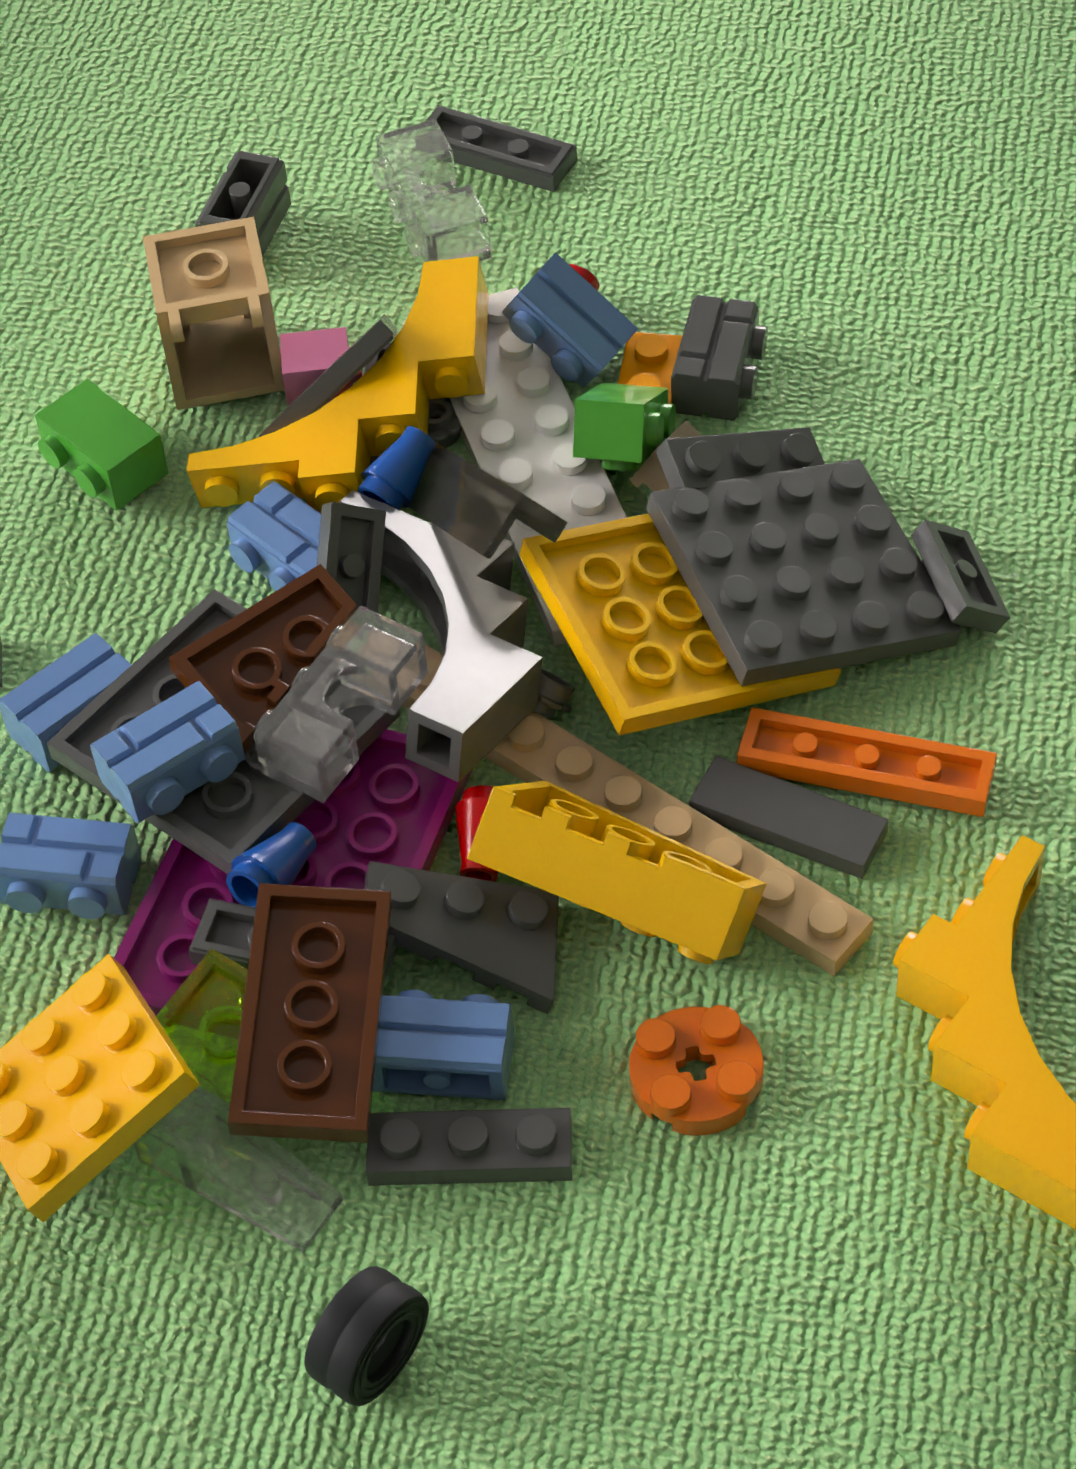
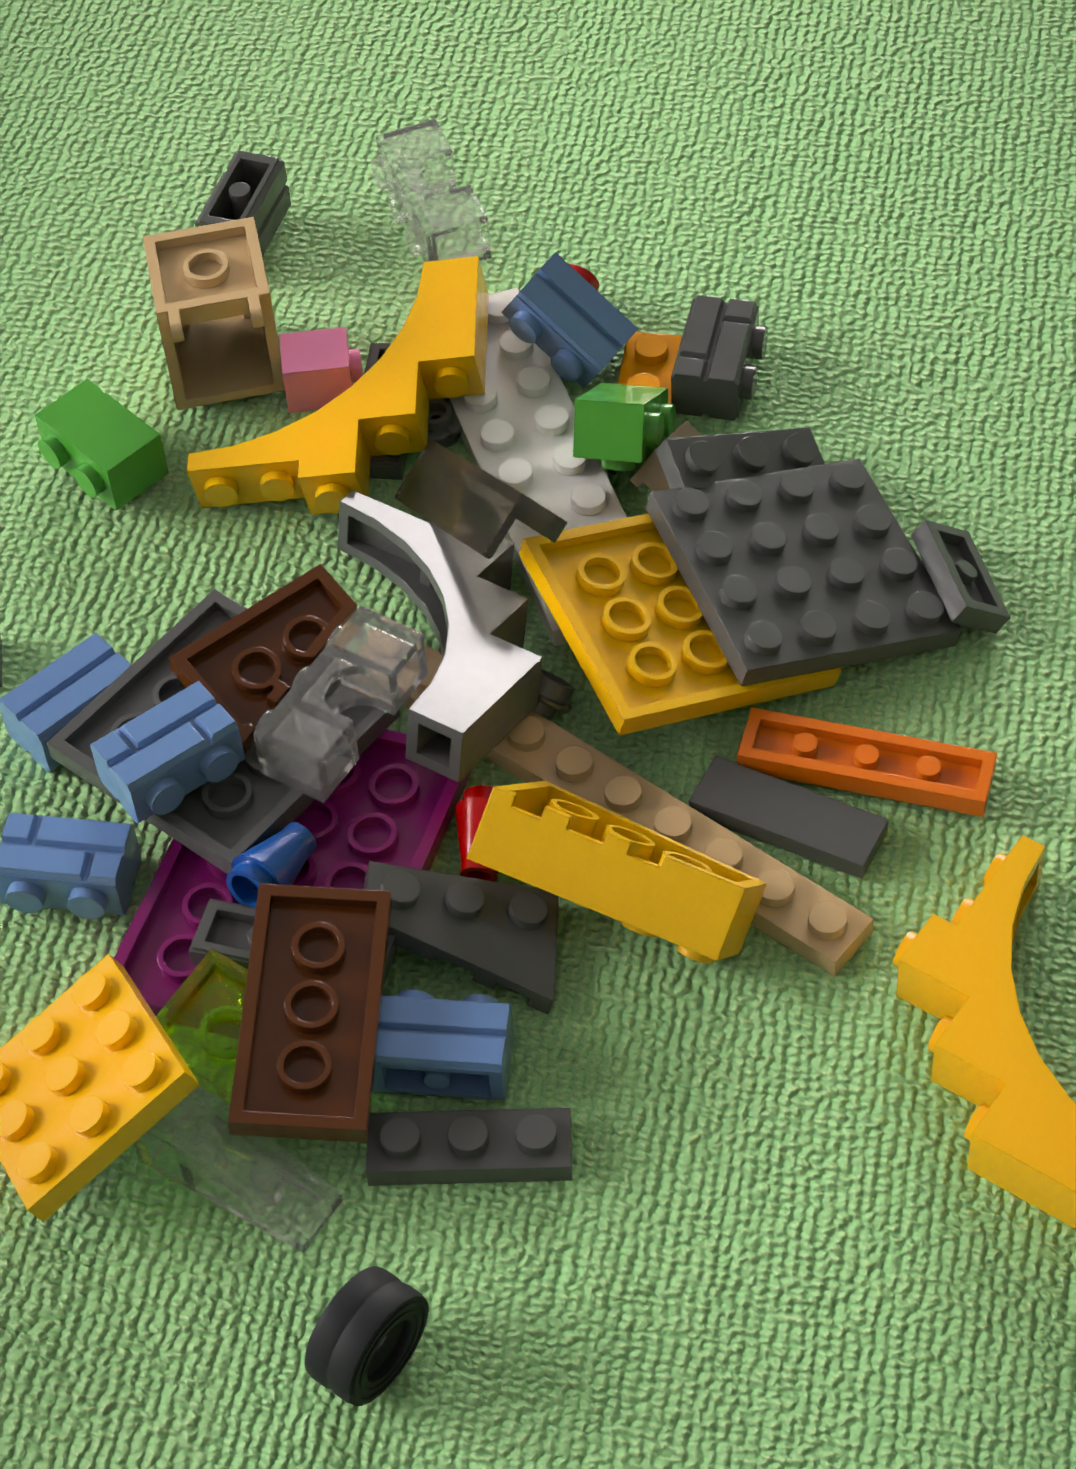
(275, 535): medium blue brick -> none
(337, 374): dark grey tile -> none
(353, 550): dark grey plate -> none
(398, 469): blue cone -> none
(505, 149): dark grey tile -> none
(689, 1035): orange plate -> none

